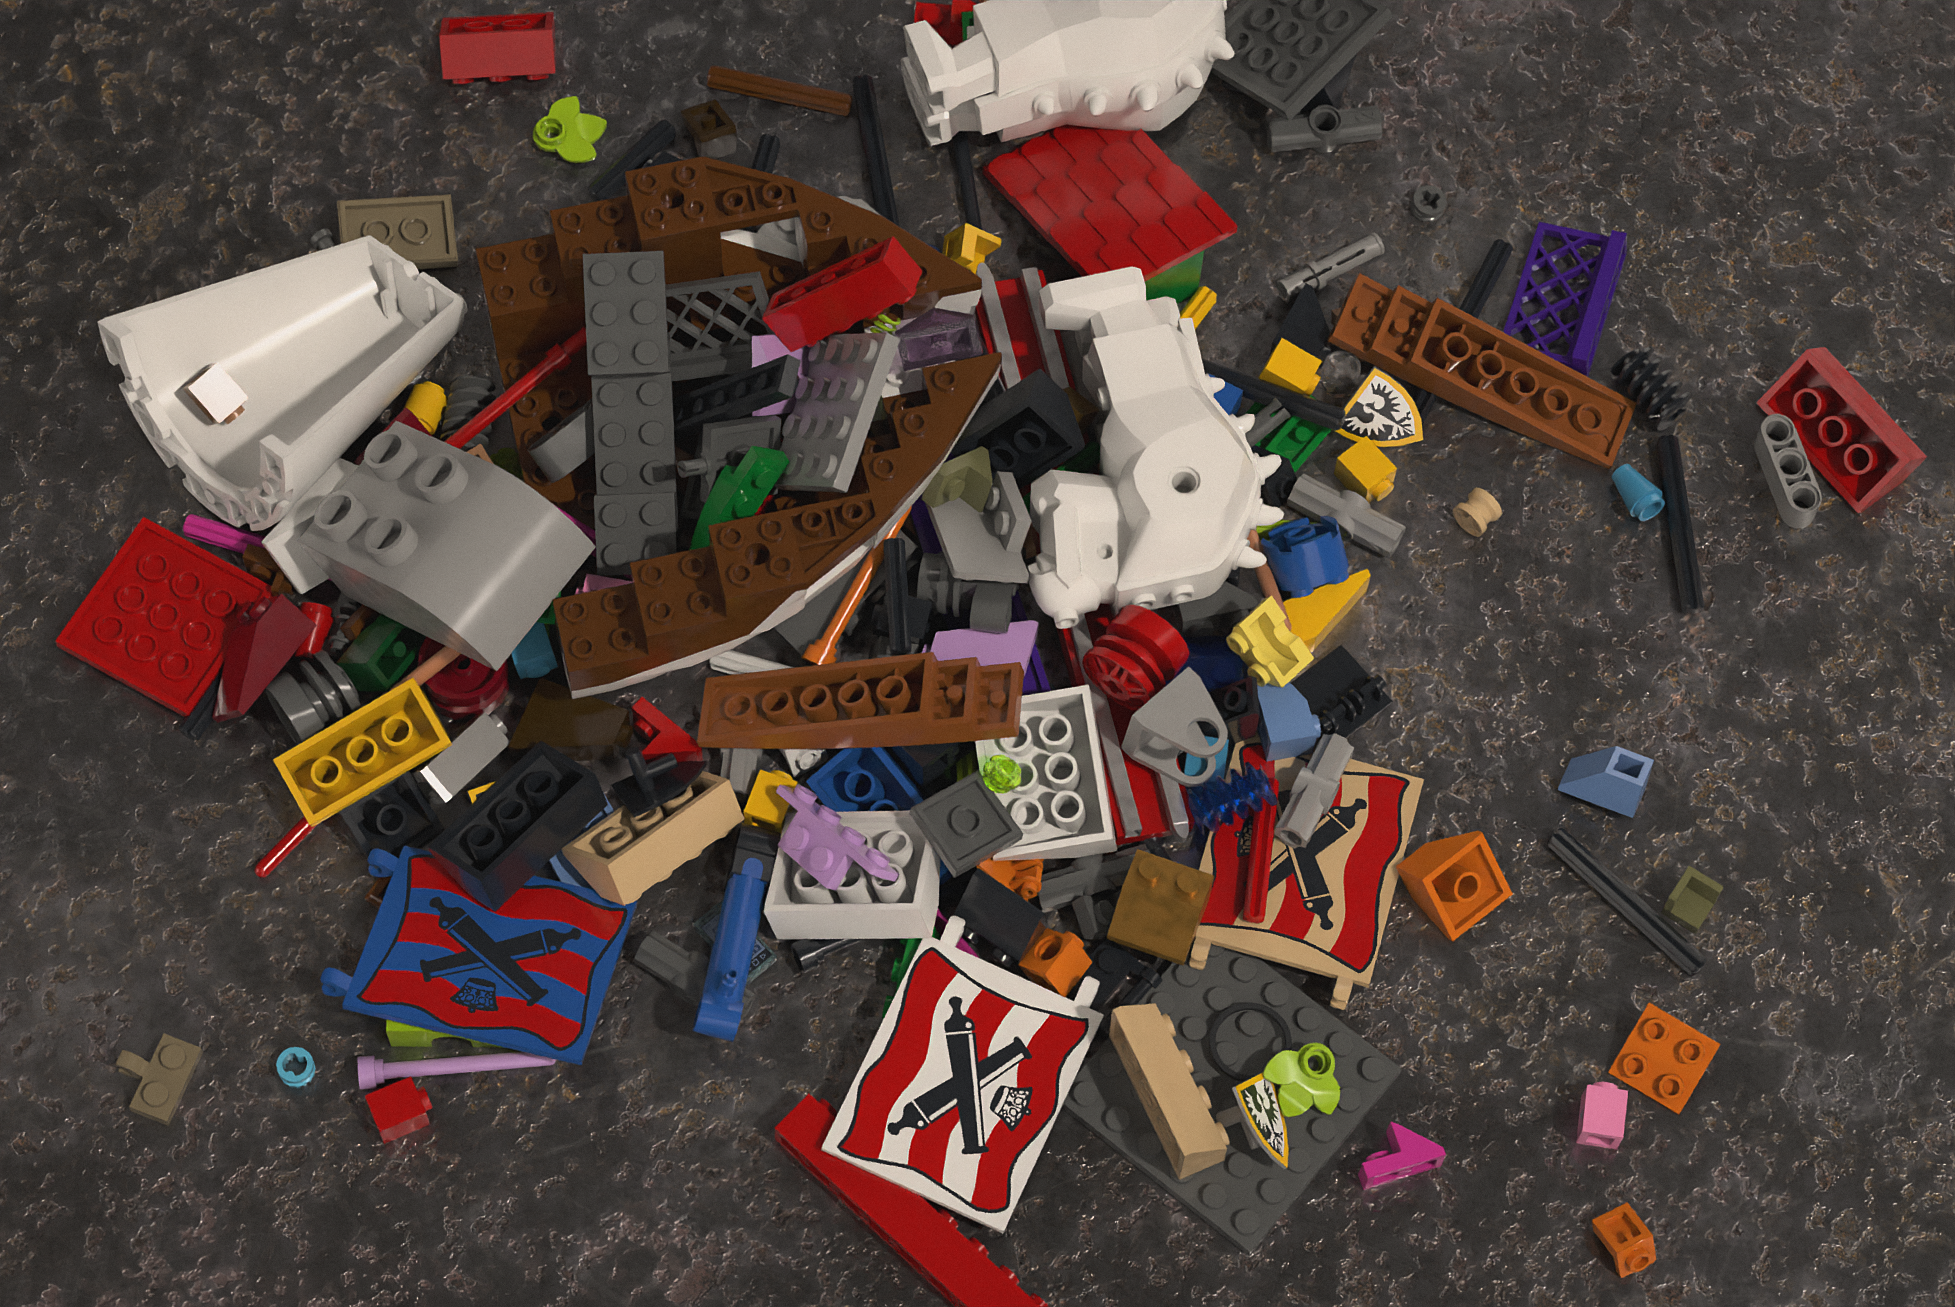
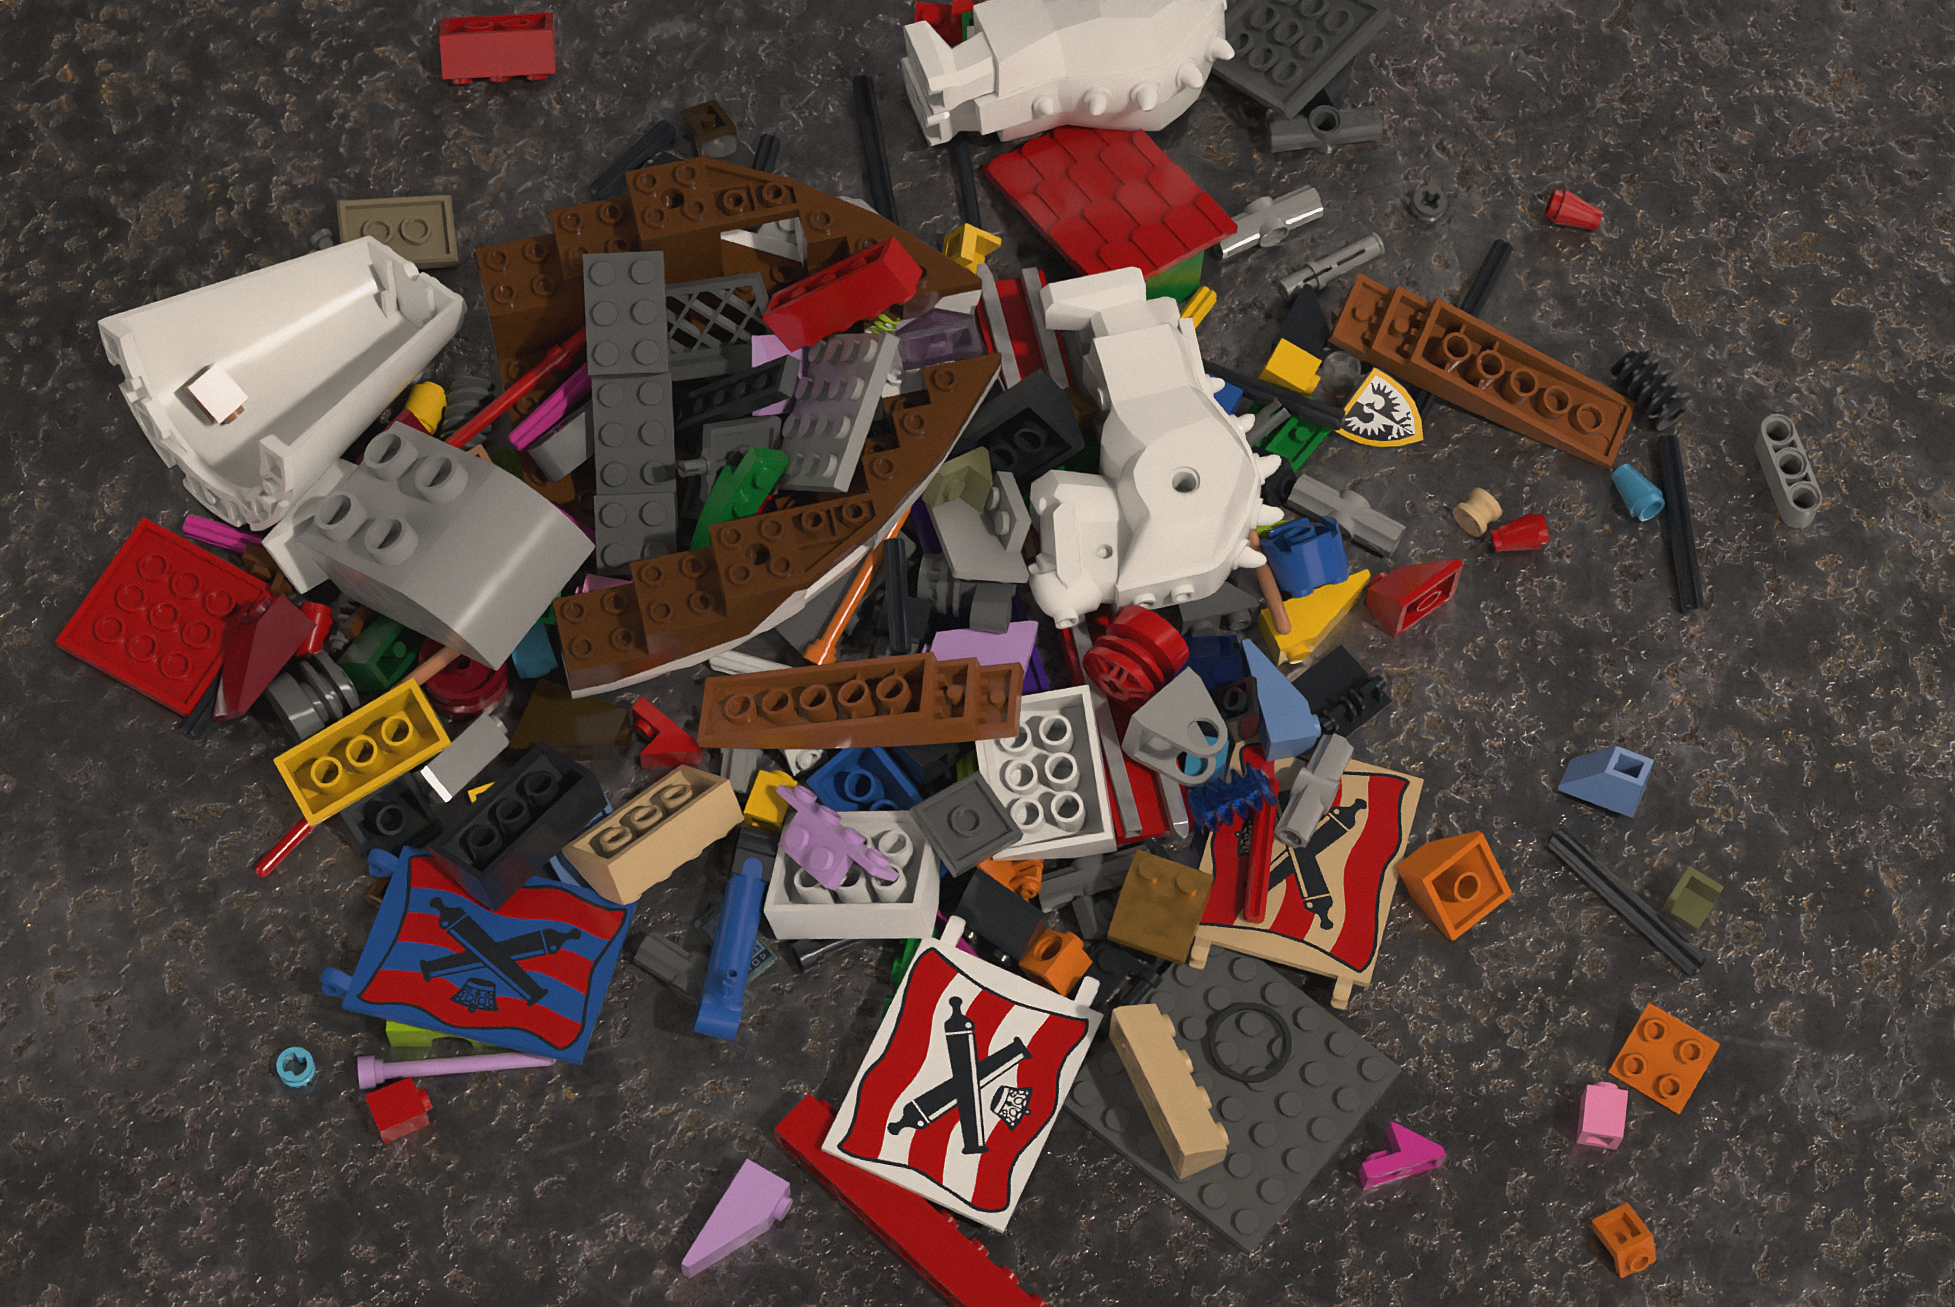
(162, 1078): dark tan plate -> none
(551, 410): none -> dark pink axle
(574, 131): lime plate -> none
(655, 781): black shield -> none
(742, 1214): none -> lavender slope
(779, 90): reddish brown axle -> none
(998, 780): clear neon green plate -> none
(1259, 1117): shield -> none
(1268, 645): light yellow cylinder -> none
(1270, 220): none -> light grey piece
(1299, 1084): lime plate -> none
(1366, 470): yellow brick -> none
(1411, 593): none -> red slope
(1523, 533): none -> red cone
(1570, 210): none -> red cone
(1597, 296): dark purple fence -> none
(1843, 428): red slope -> none

